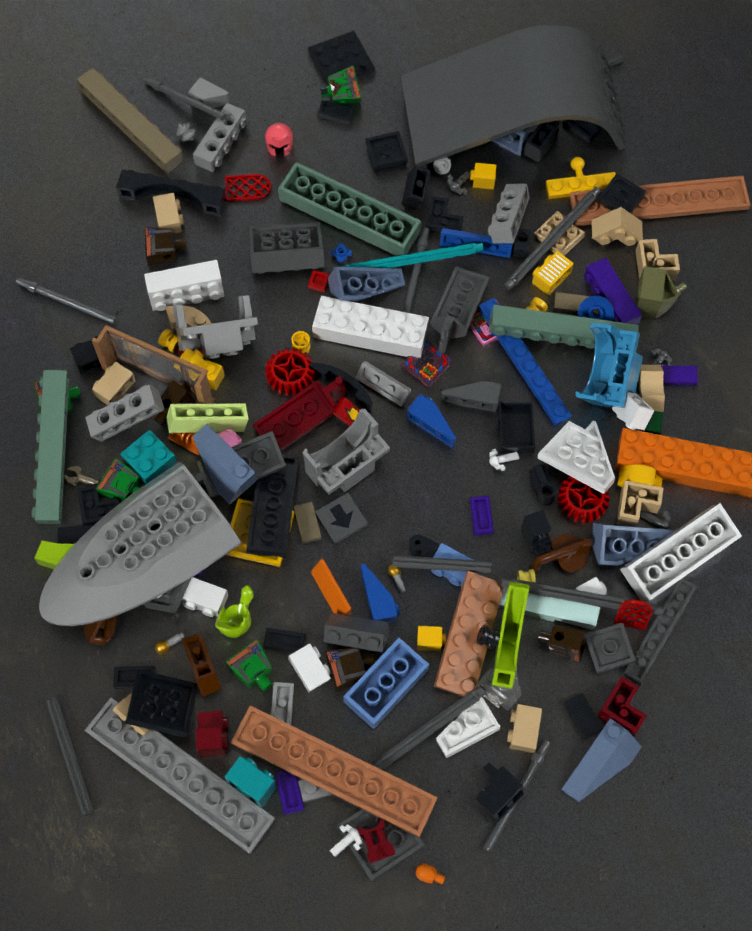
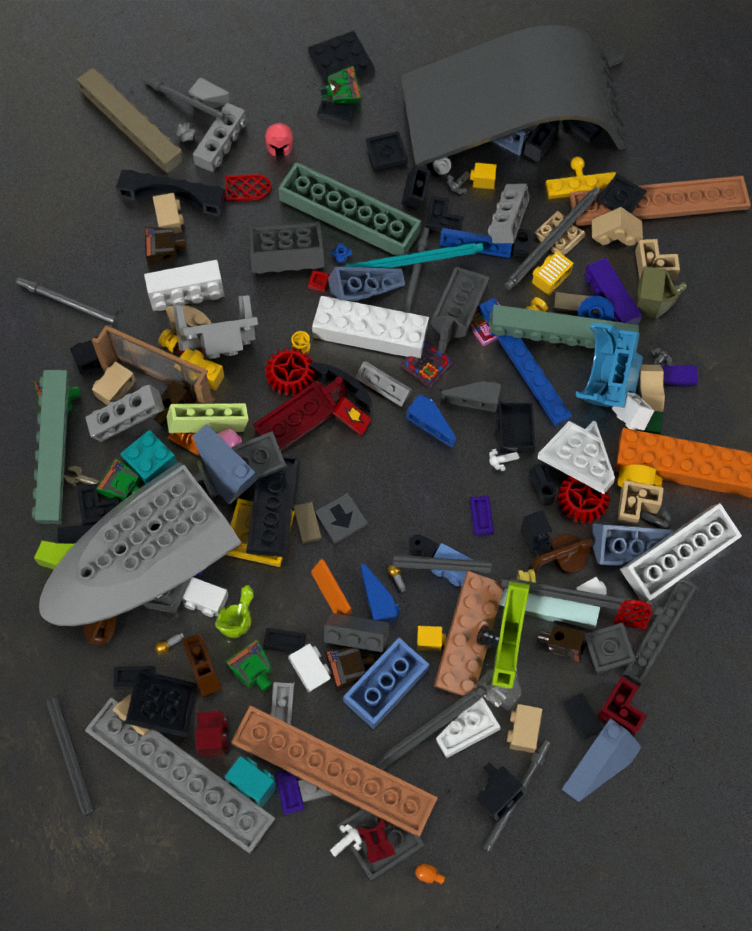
(347, 457): light grey piece -> none

